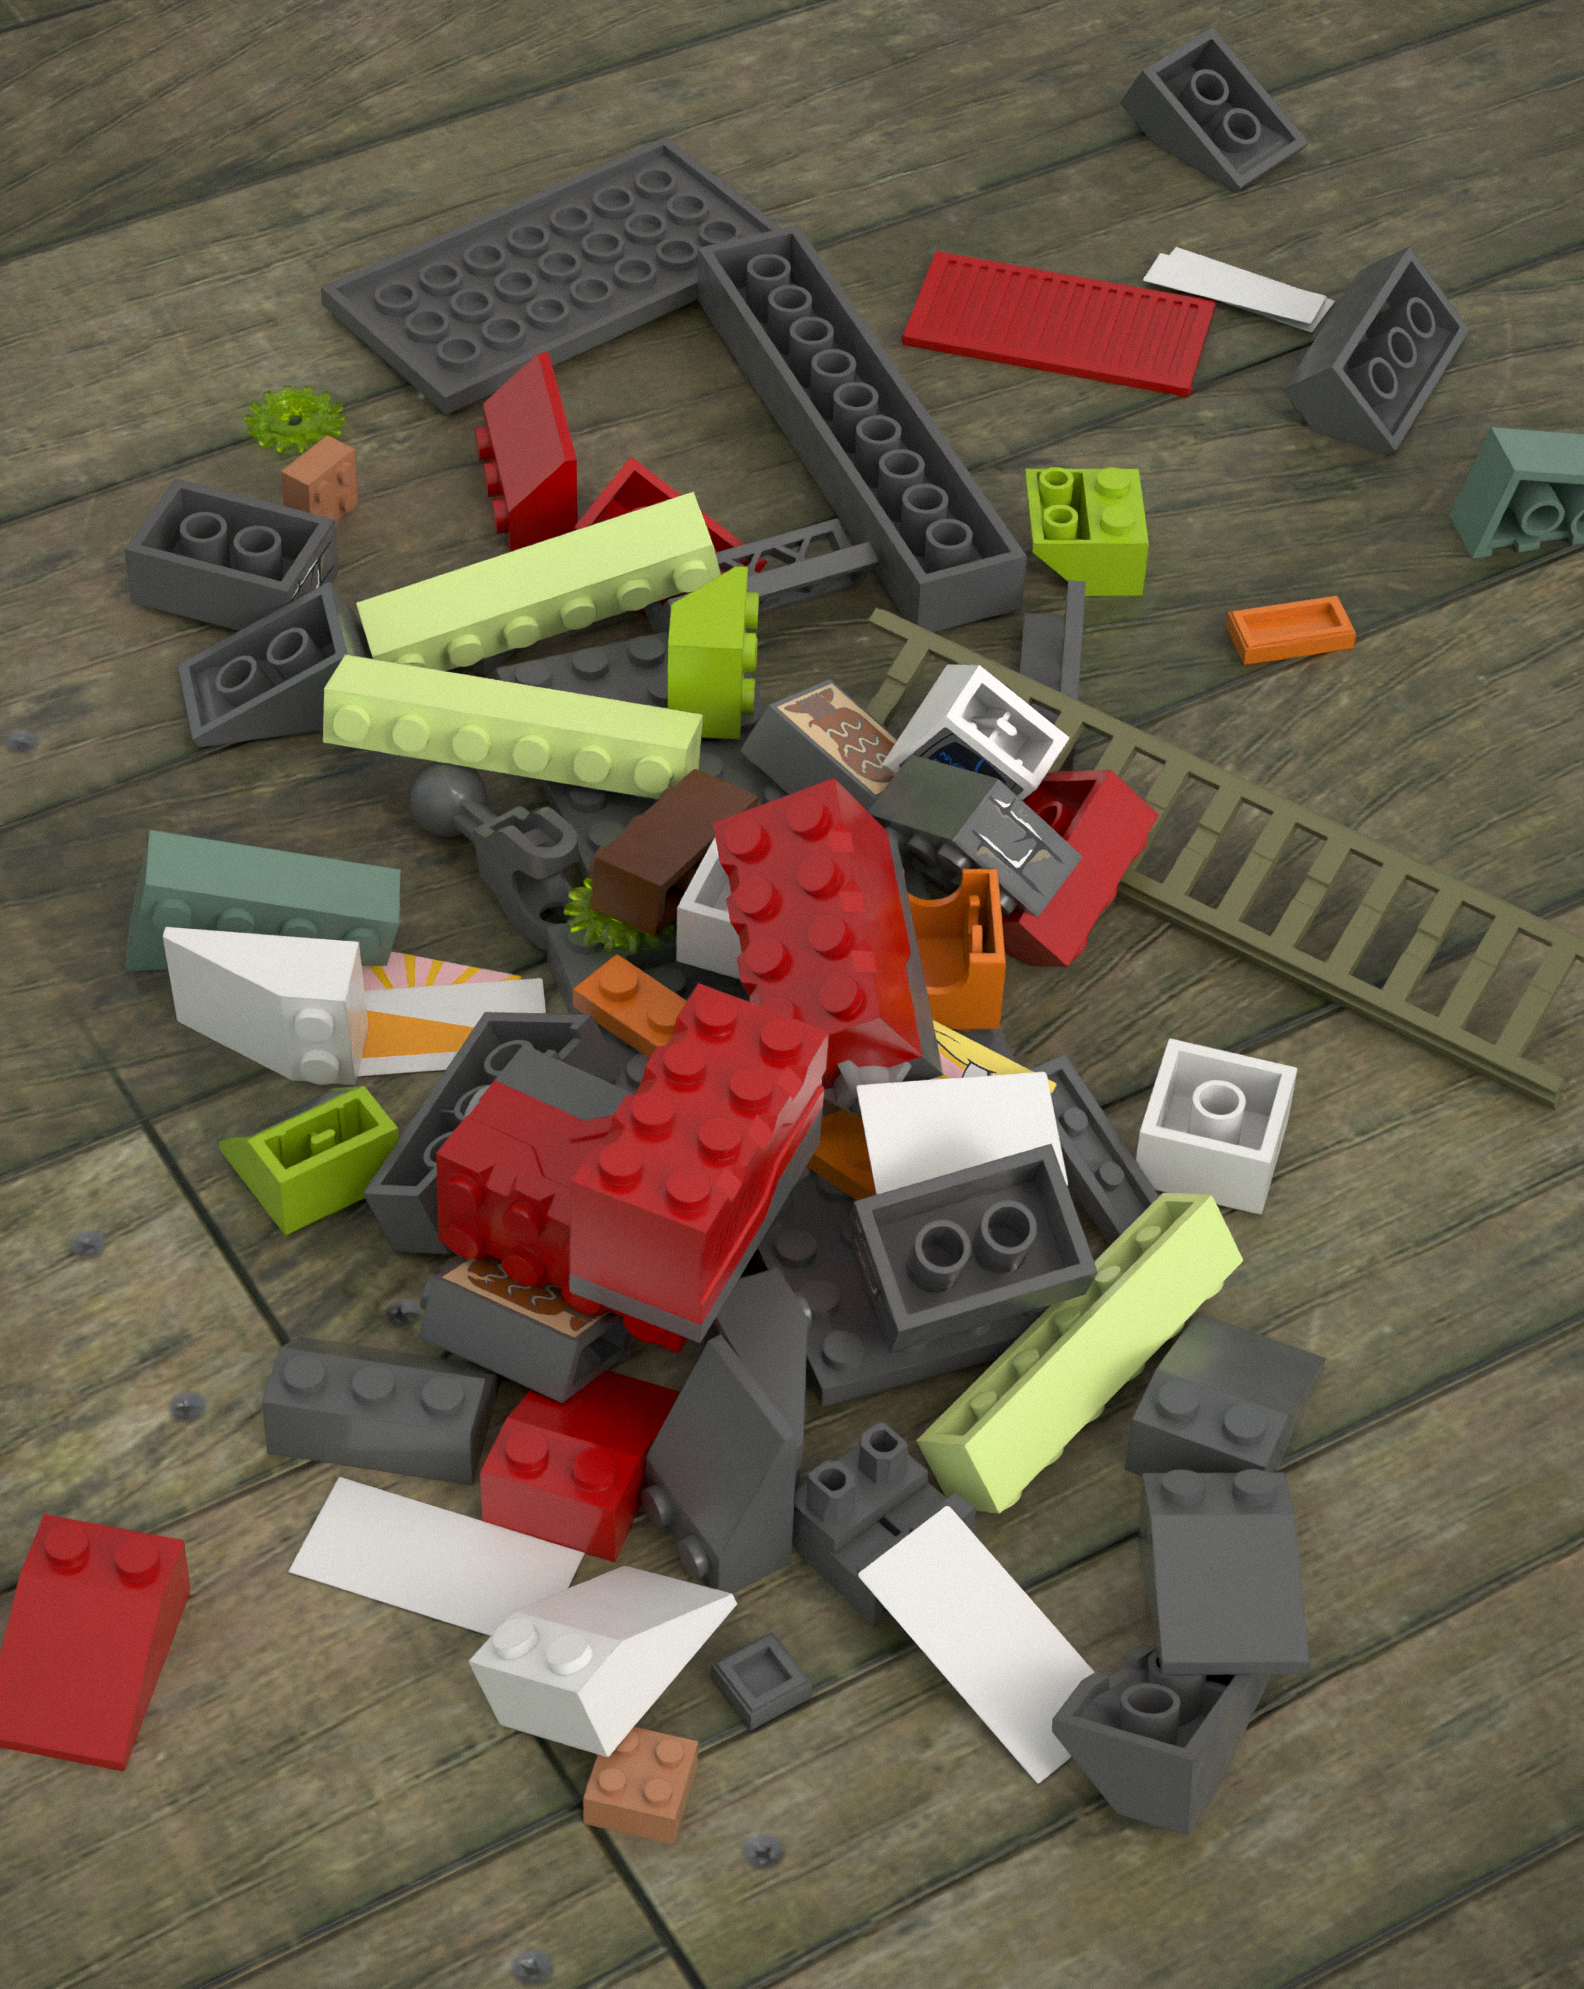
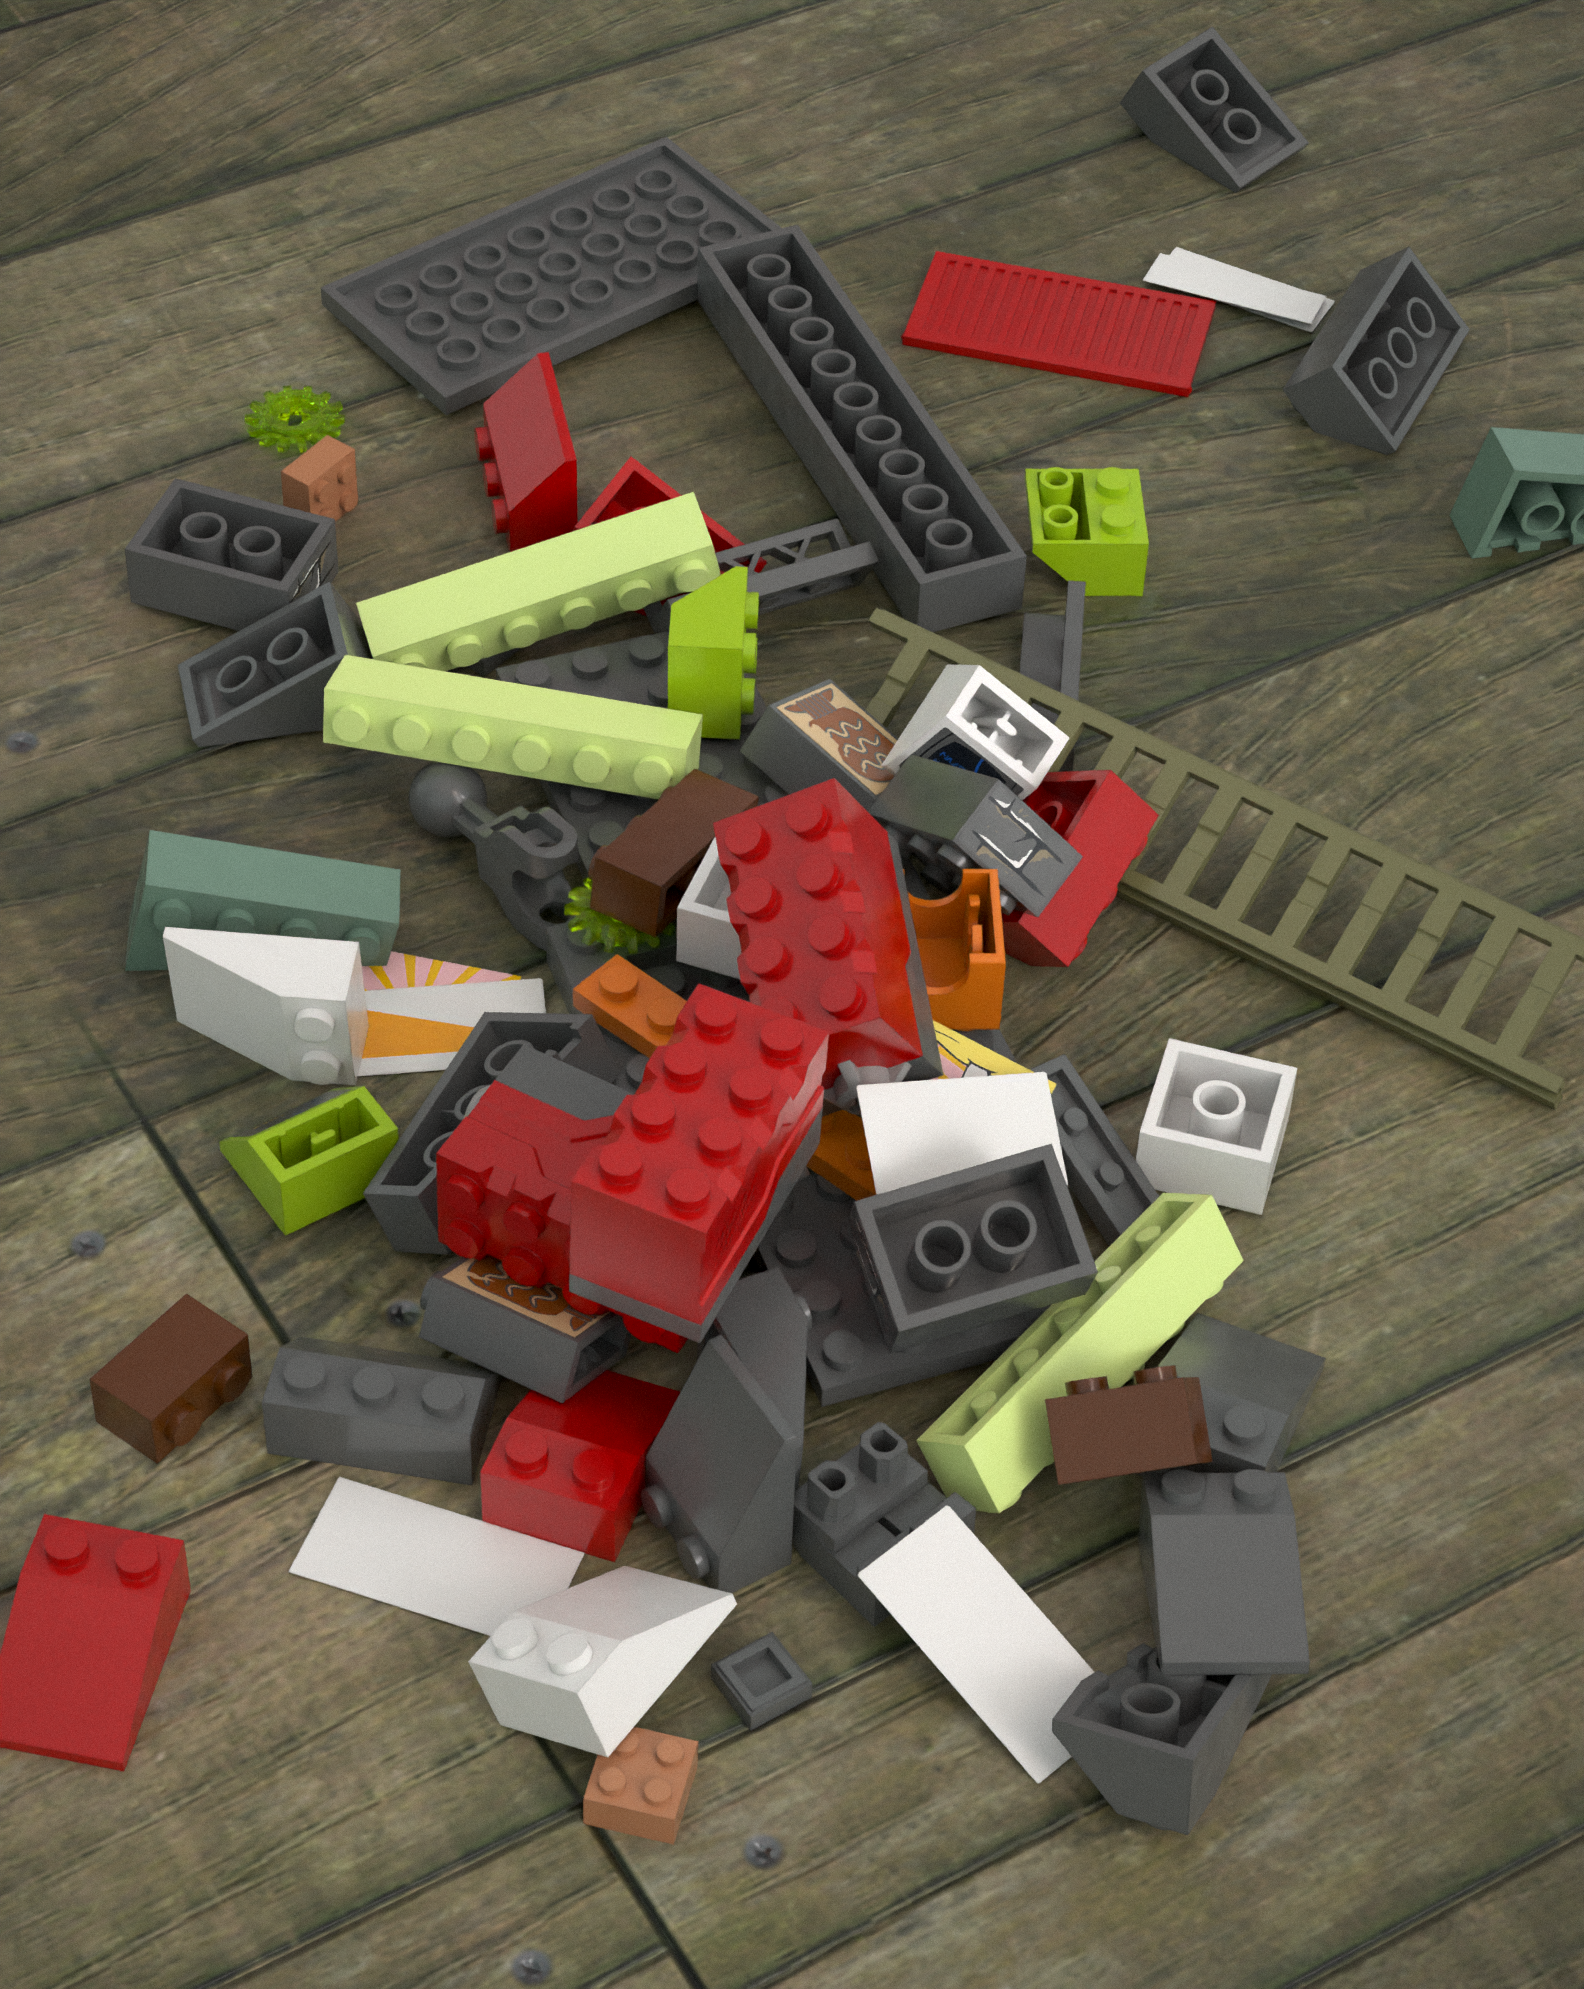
(172, 1378): none -> reddish brown brick
(1129, 1427): none -> reddish brown brick
(1290, 630): orange tile -> none

